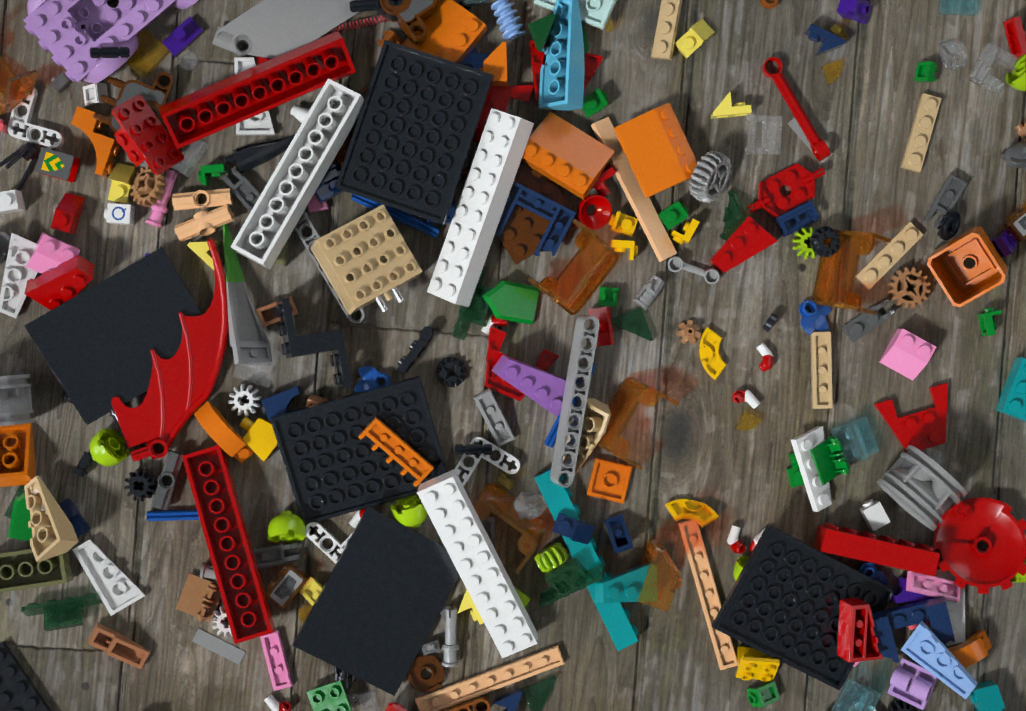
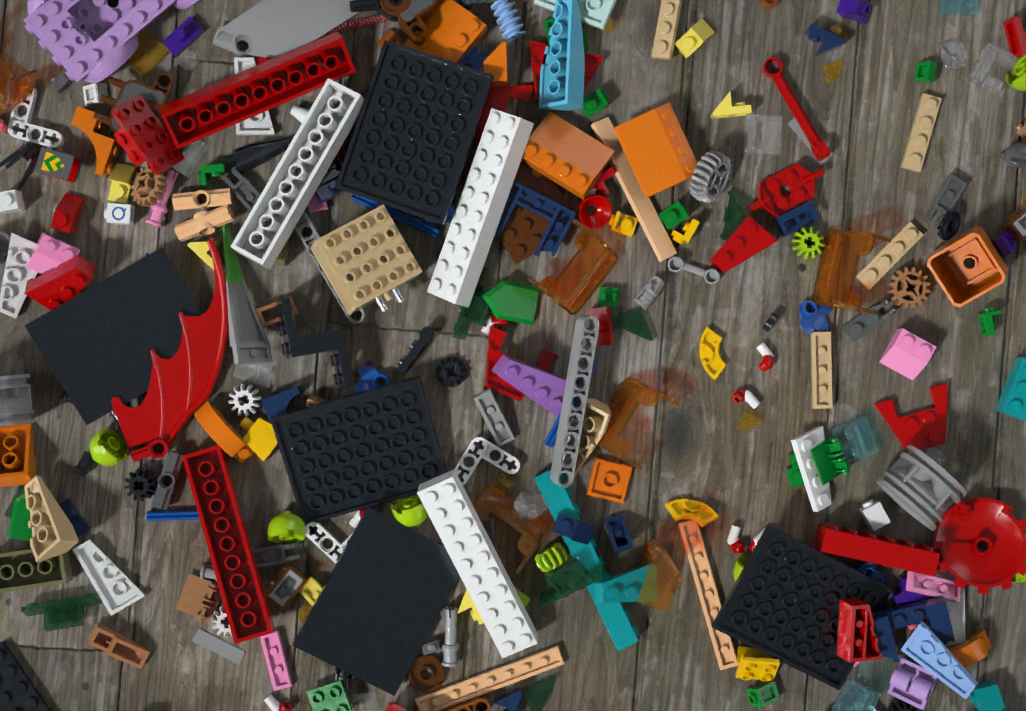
(109, 52): black axle -> none
(397, 450): orange hinge -> none
(473, 449): black axle -> none
(541, 30): dark green slope -> none
(622, 245): yellow bracket -> none
(684, 332): medium nougat plant -> none
(822, 249): black gear -> none

